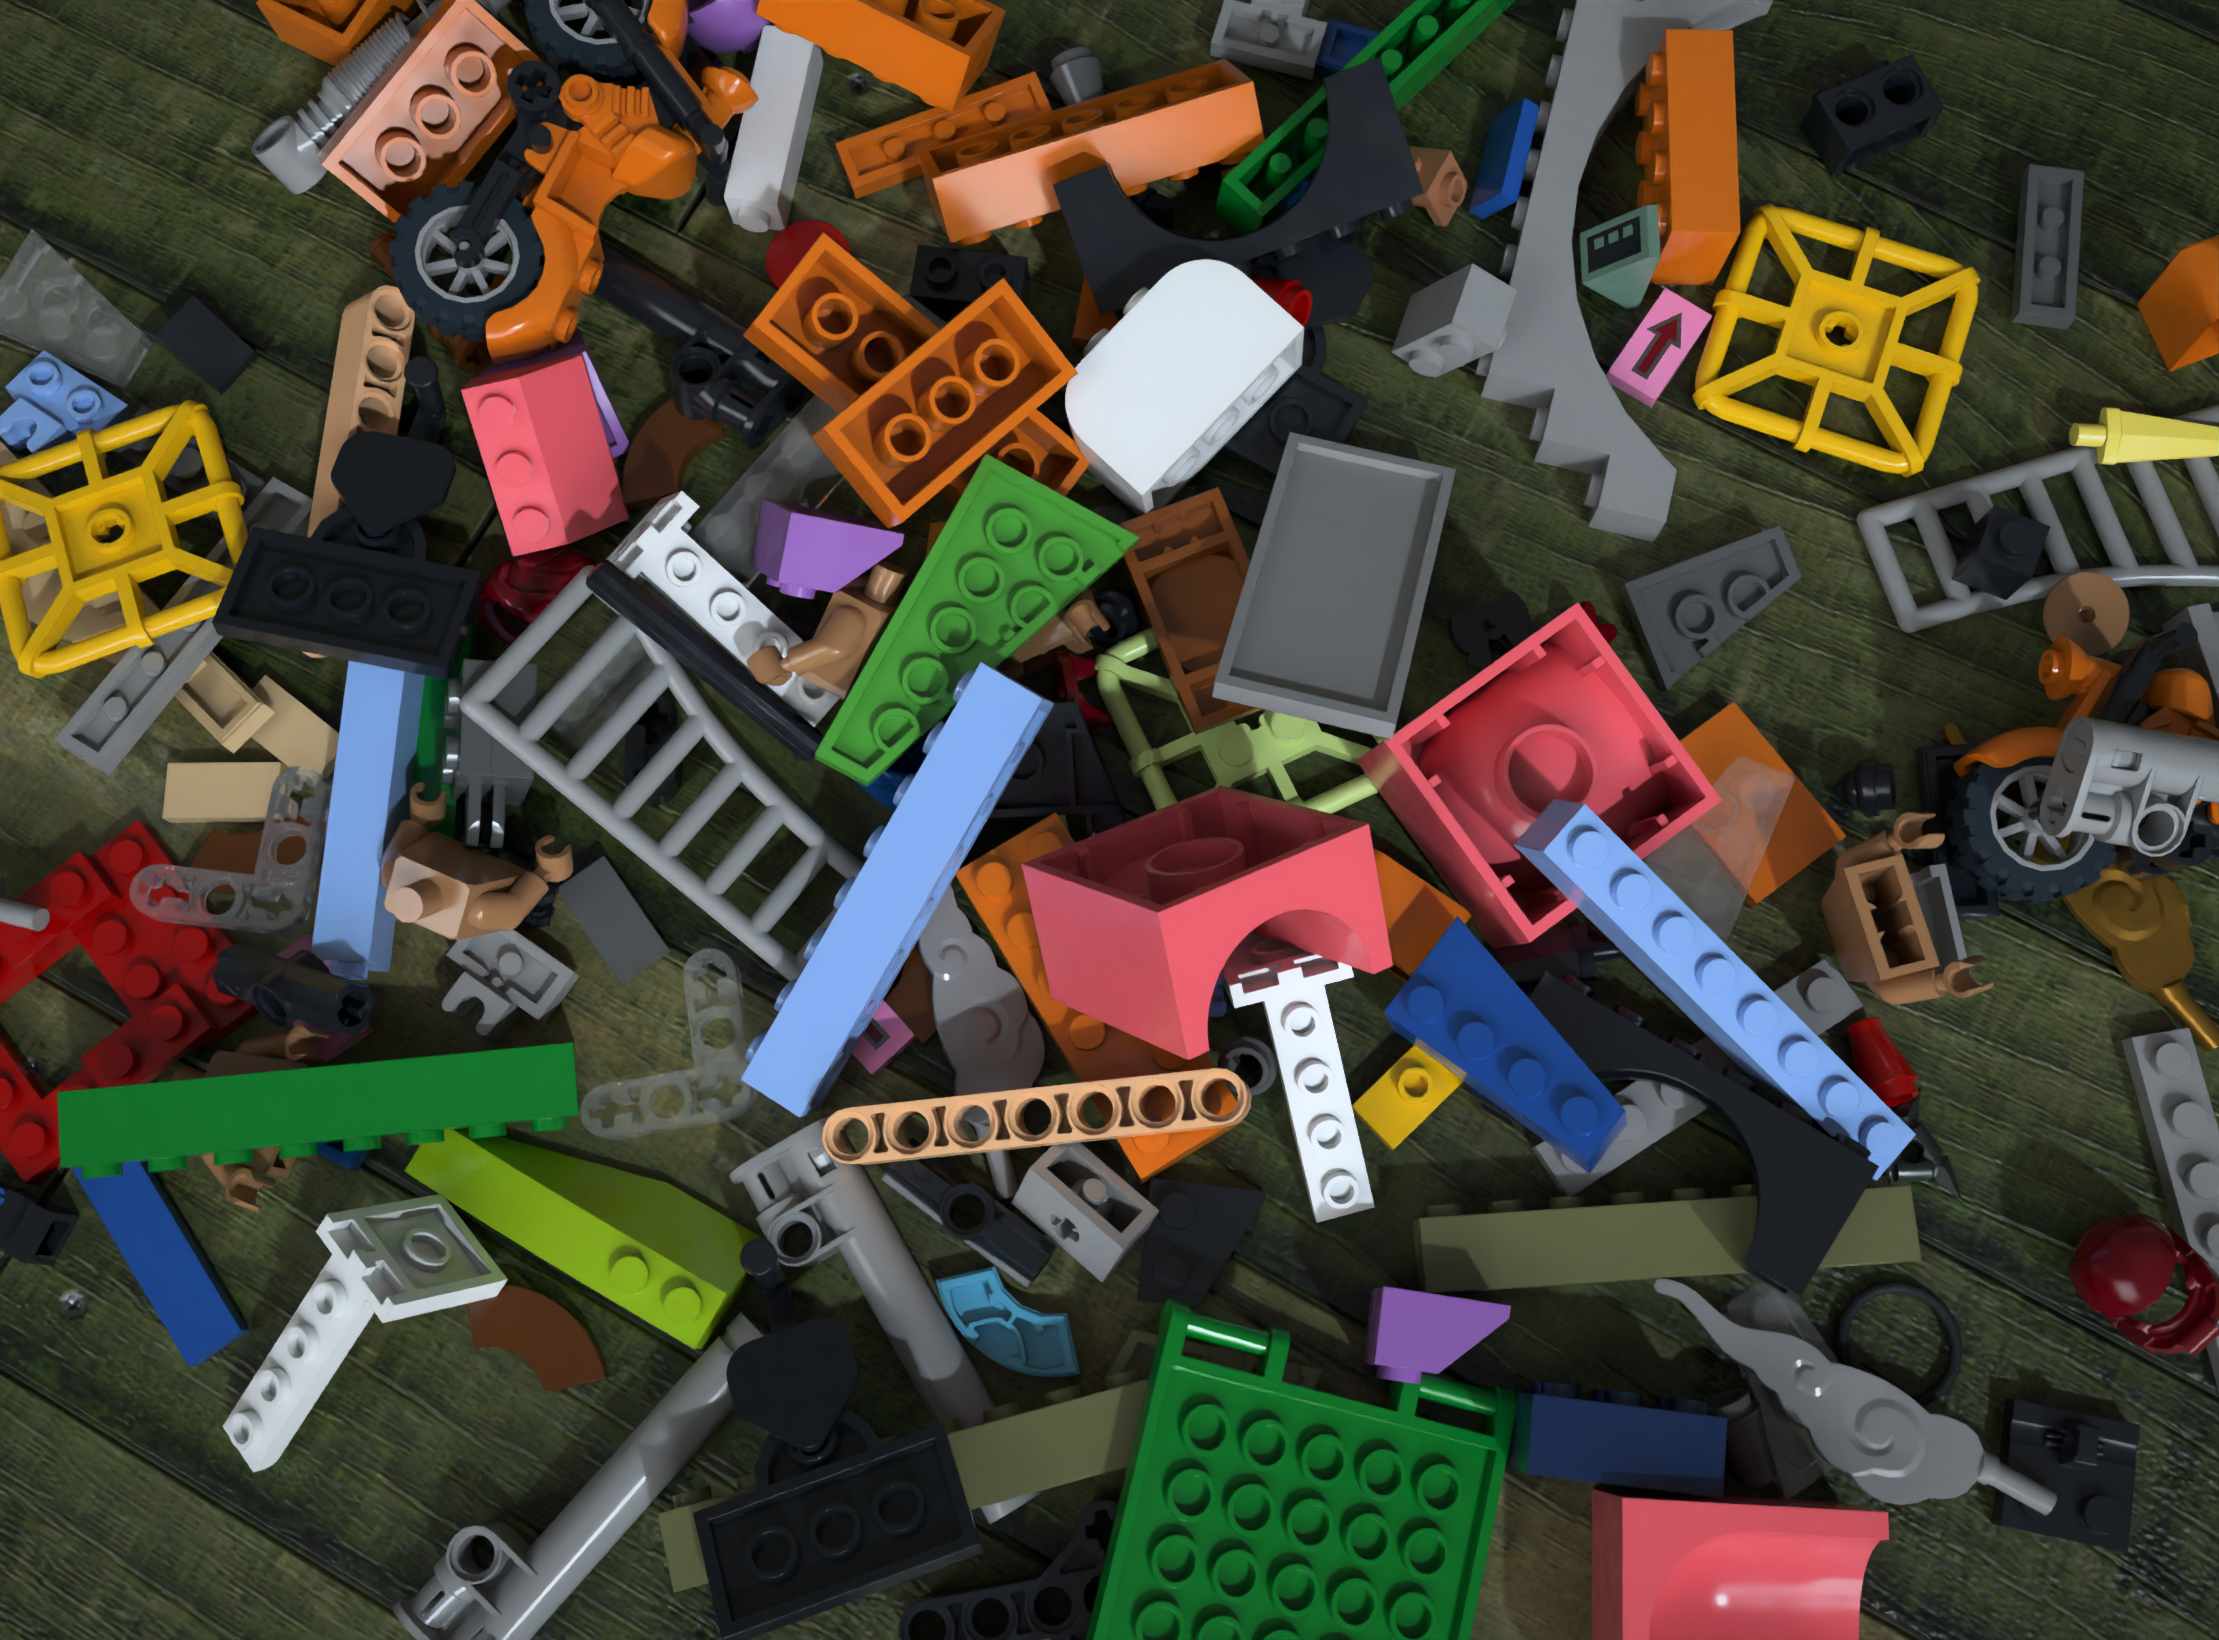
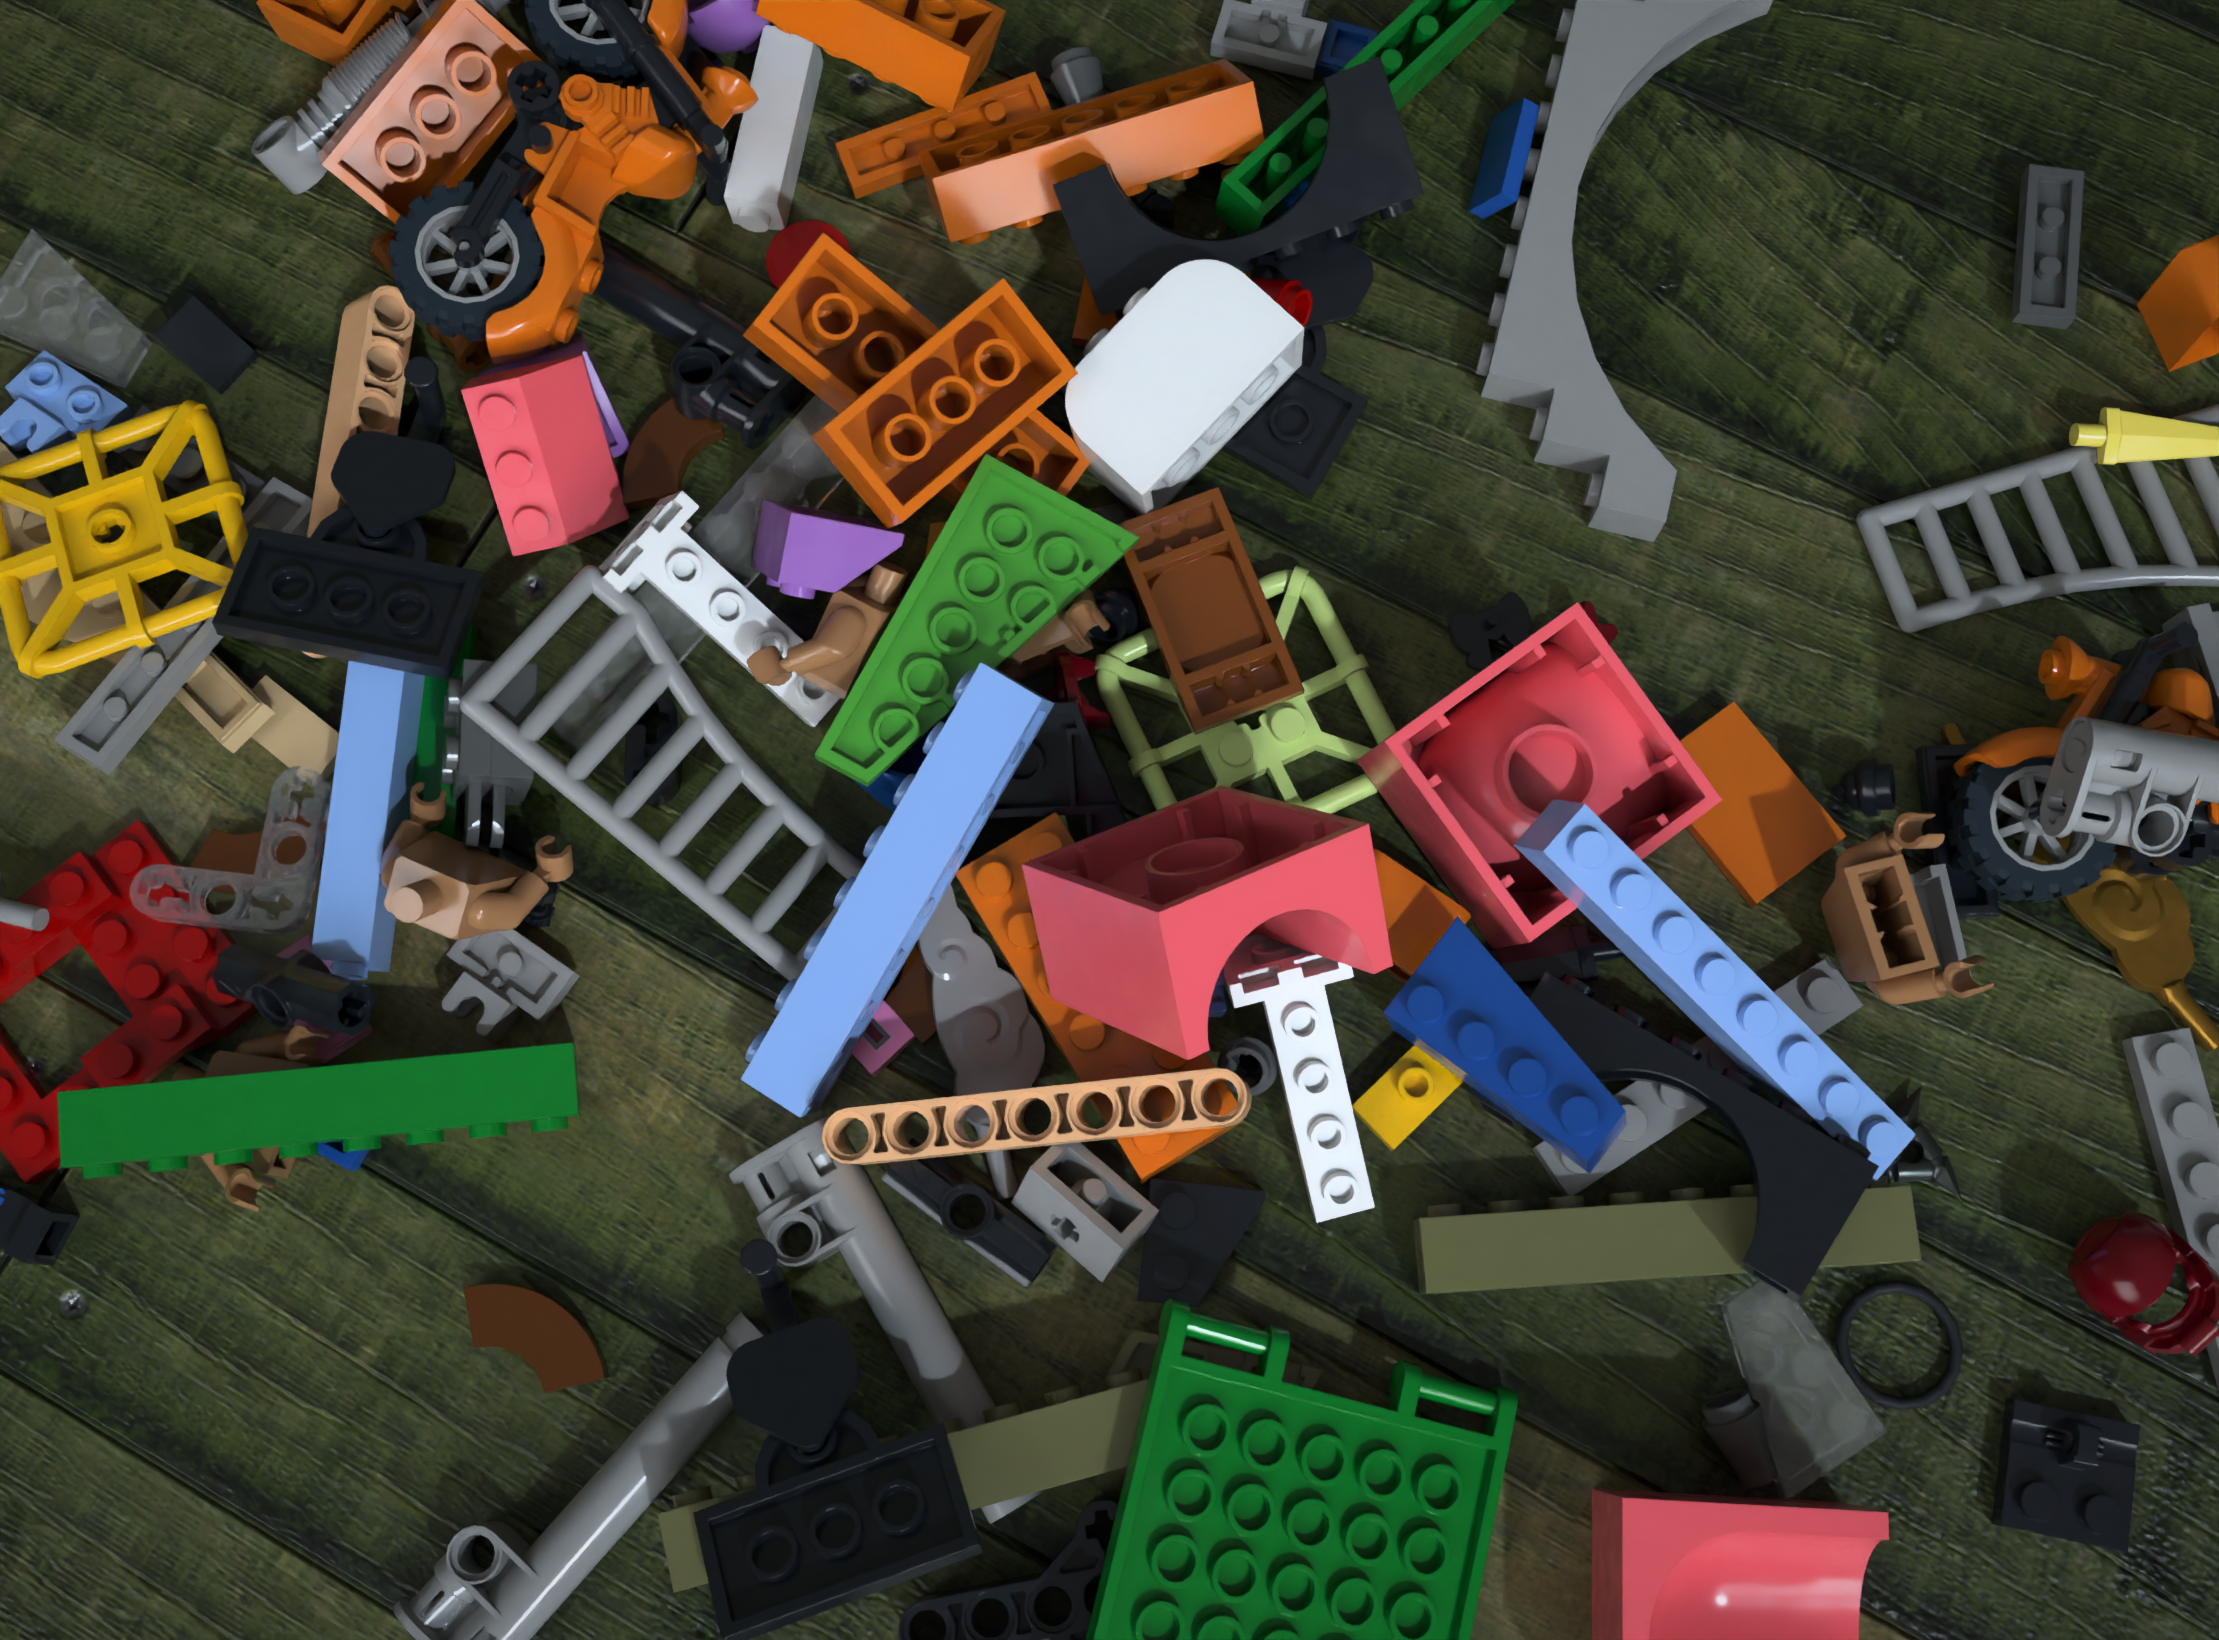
(166, 1261): blue tile -> none
(219, 791): tan tile -> none
(383, 1261): white bracket -> none
(527, 587): dark red hair -> none
(602, 1226): lime wedge -> none
(613, 920): dark grey tile -> none
(704, 659): black axle -> none
(709, 1064): clear beam -> none
(953, 278): black brick -> none
(1007, 1329): medium azure tile -> none
(1336, 586): light grey tile -> none
(1424, 1331): medium lavender slope -> none
(1441, 182): nougat bracket -> none
(1454, 321): light grey brick -> none
(1619, 1440): dark blue brick -> none
(1622, 256): sand green slope -> none
(1658, 347): bright pink tile -> none
(1690, 153): orange brick -> none
(1703, 600): dark grey wing -> none
(1720, 851): clear wing -> none
(1806, 354): yellow plate -> none
(1861, 1420): light grey piece -> none
(1874, 120): black brick -> none
(1881, 1063): red cone -> none
(2000, 552): black brick -> none
(2088, 611): medium nougat piece -> none

